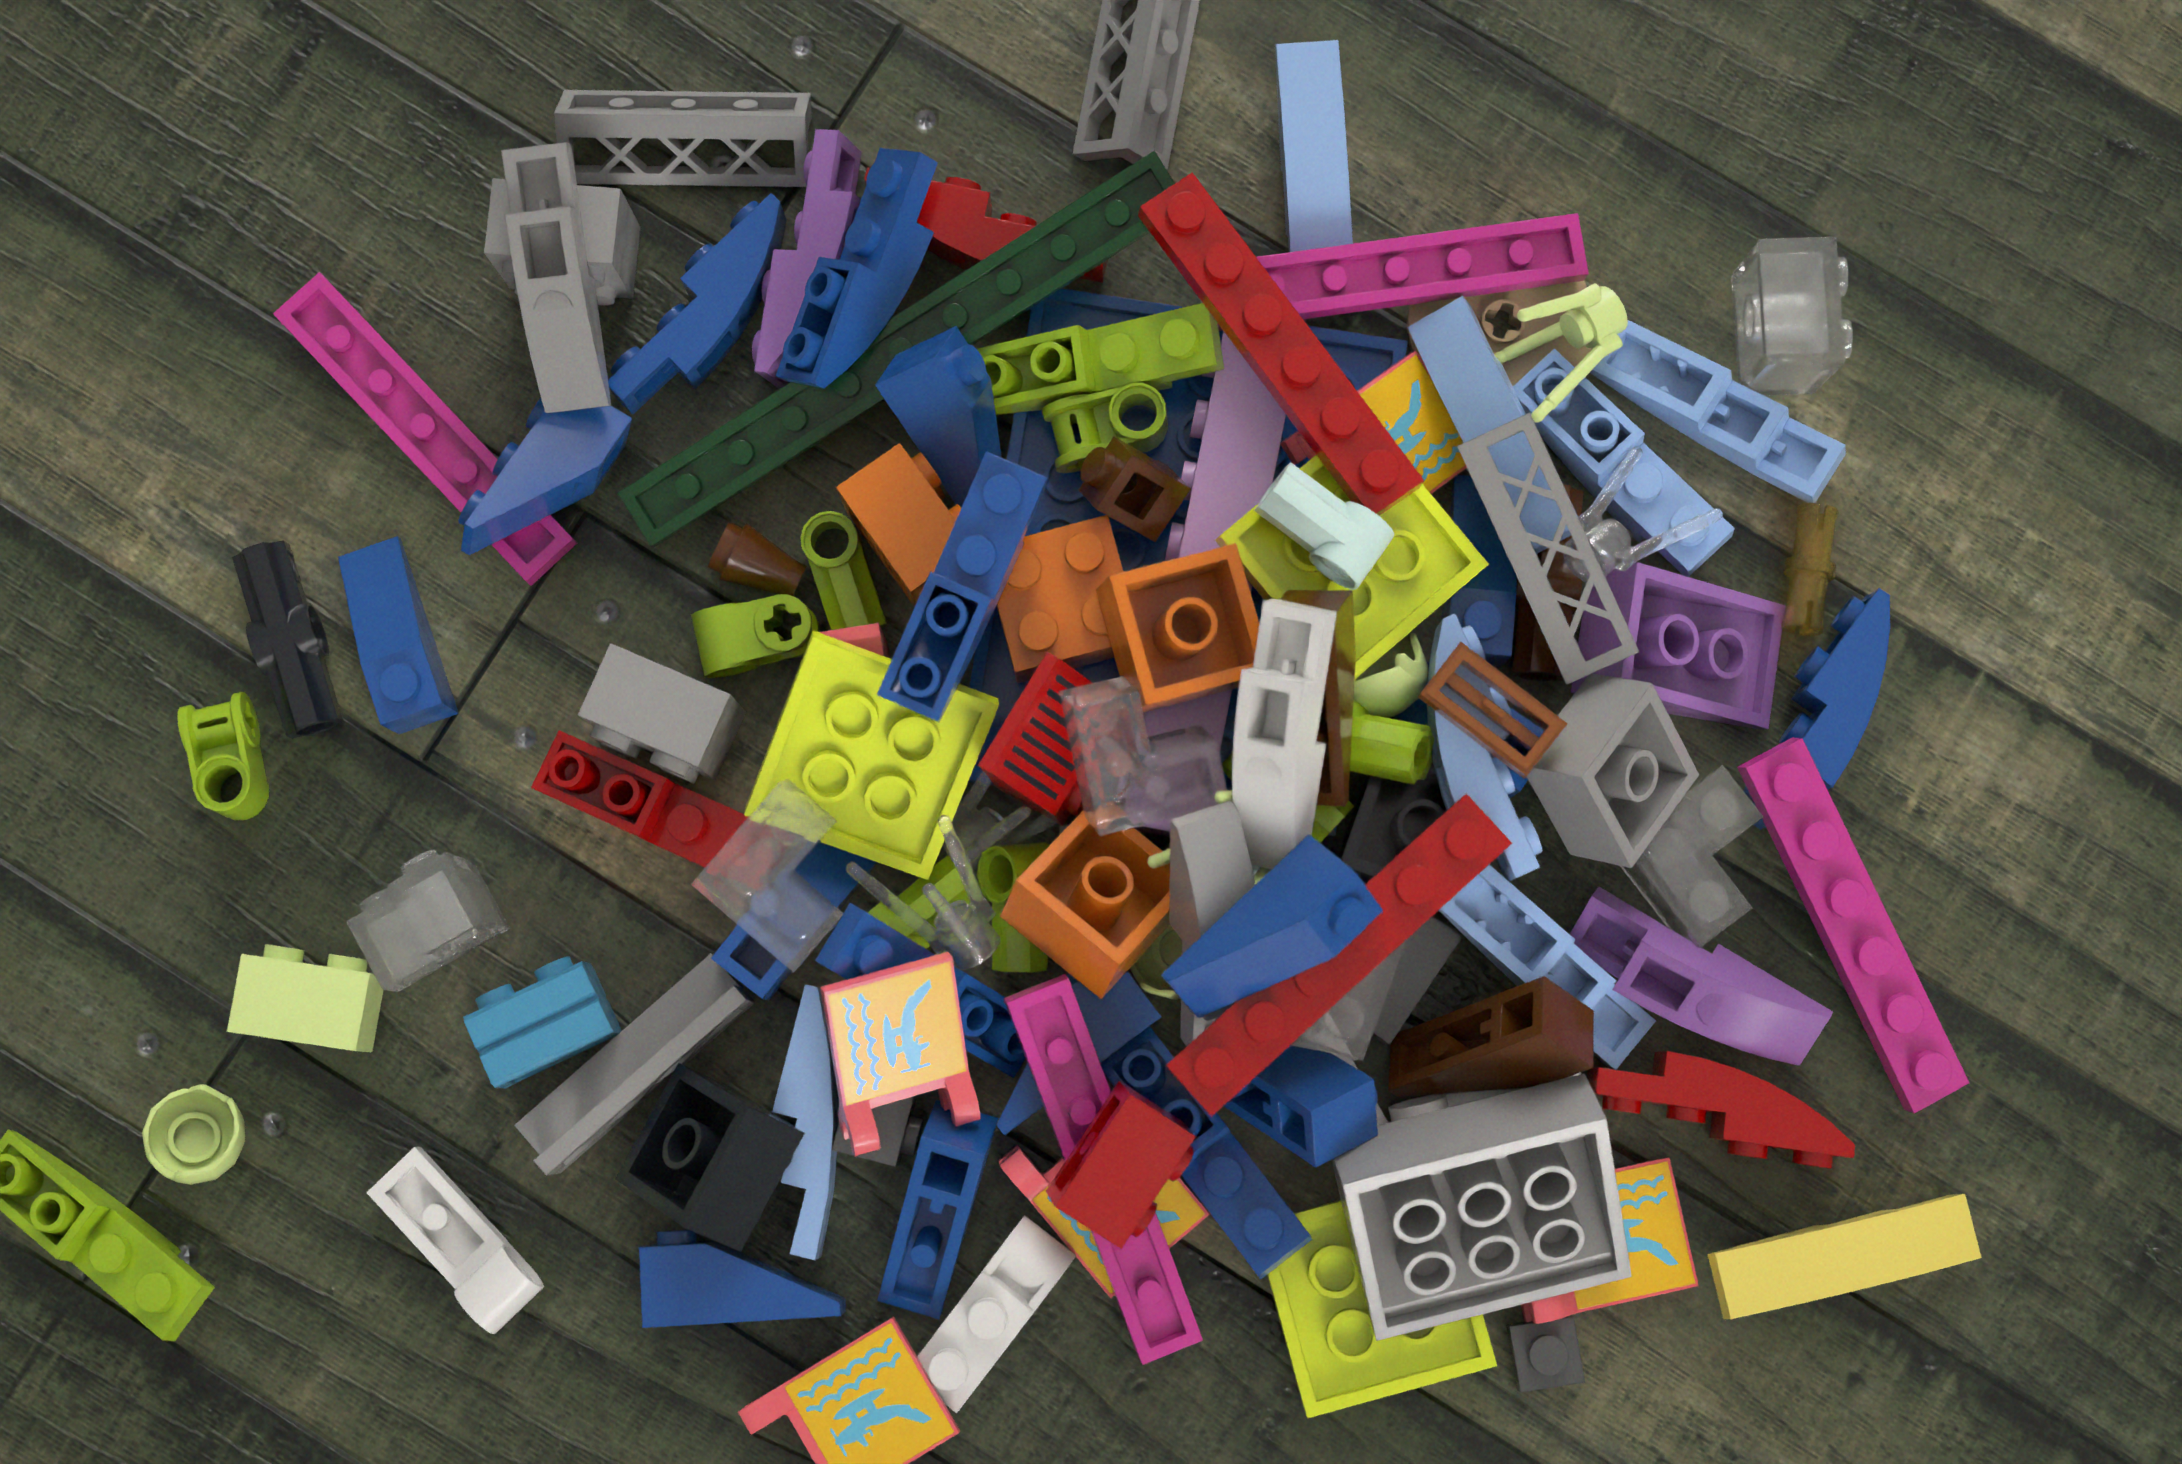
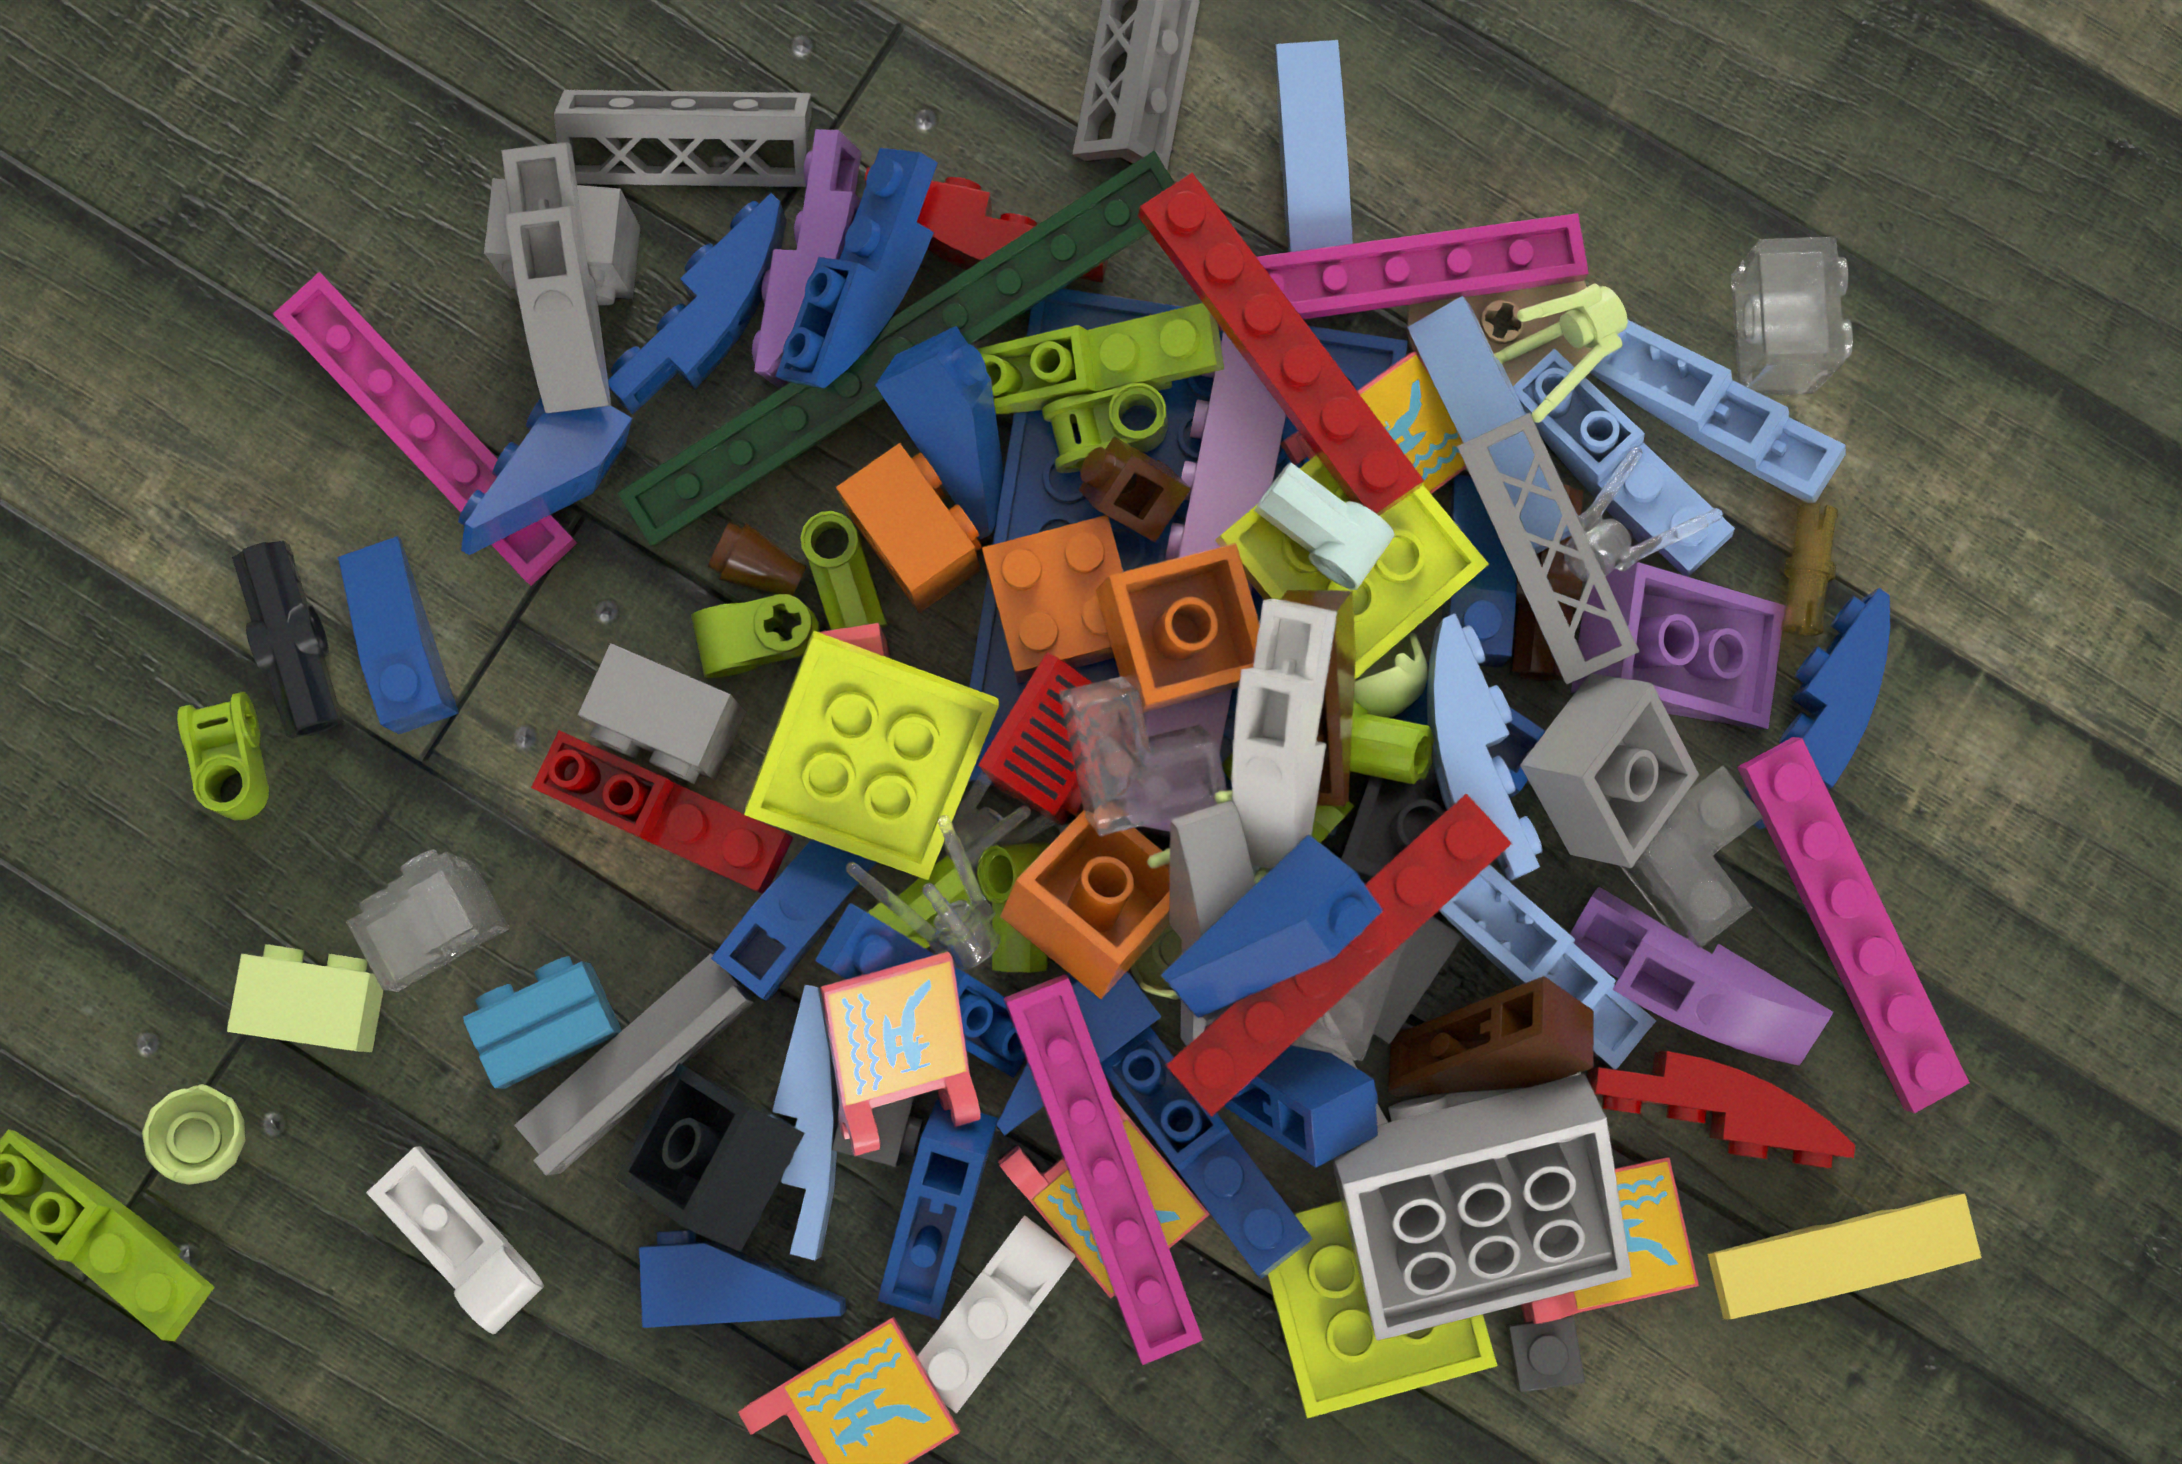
(757, 878): clear brick -> none
(963, 587): blue slope -> none
(1122, 1166): red brick -> none
(1477, 731): dark orange tile -> none

